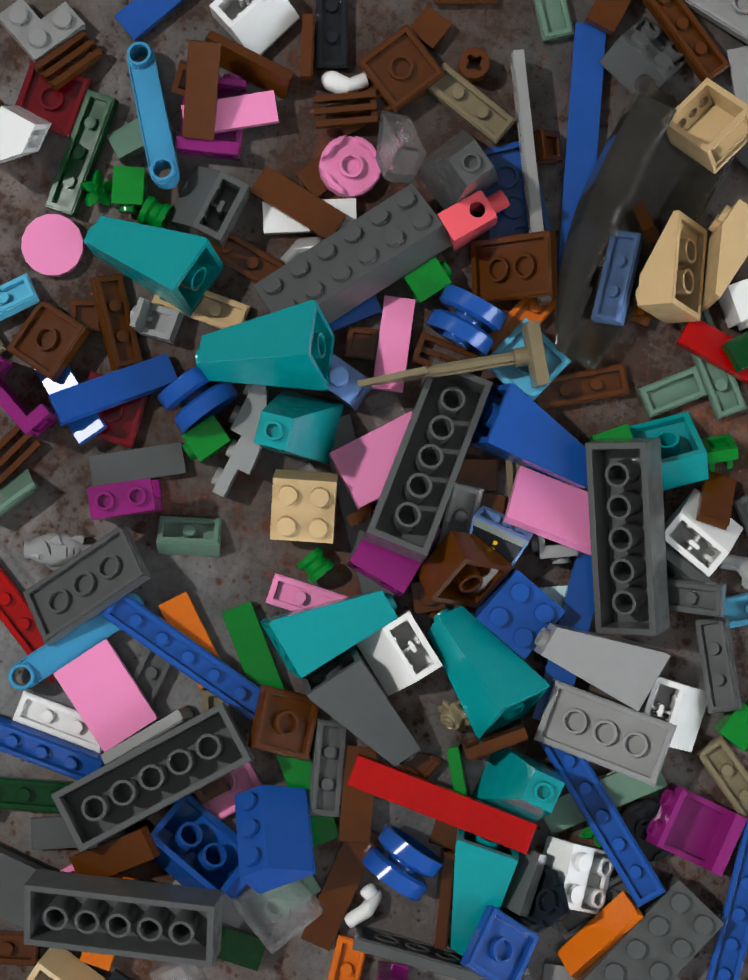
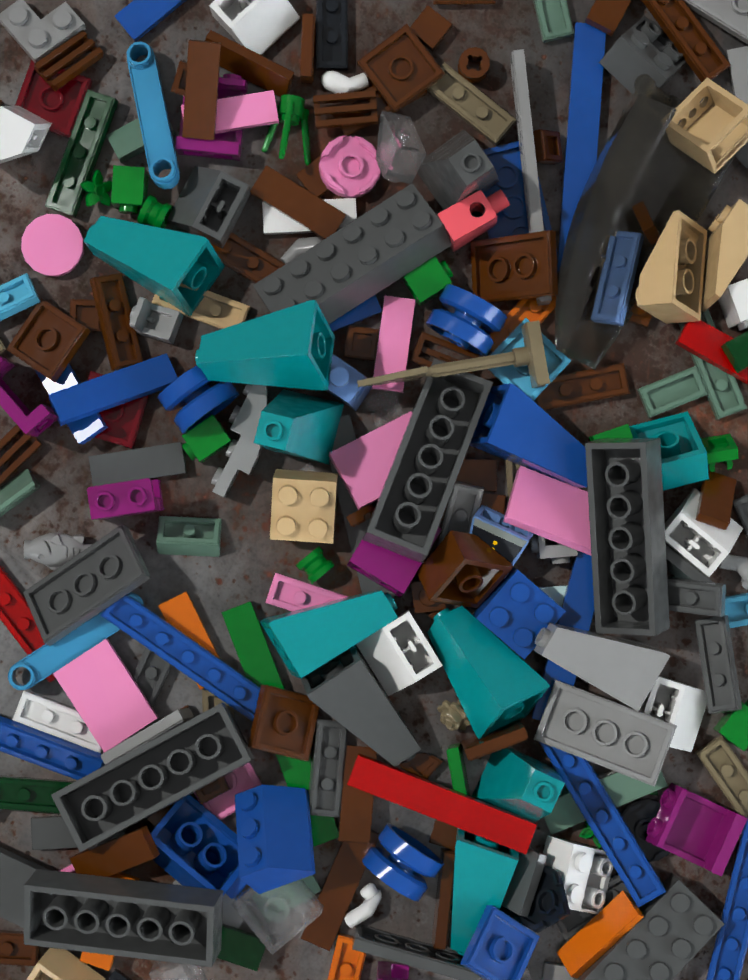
(289, 113): none -> green plant

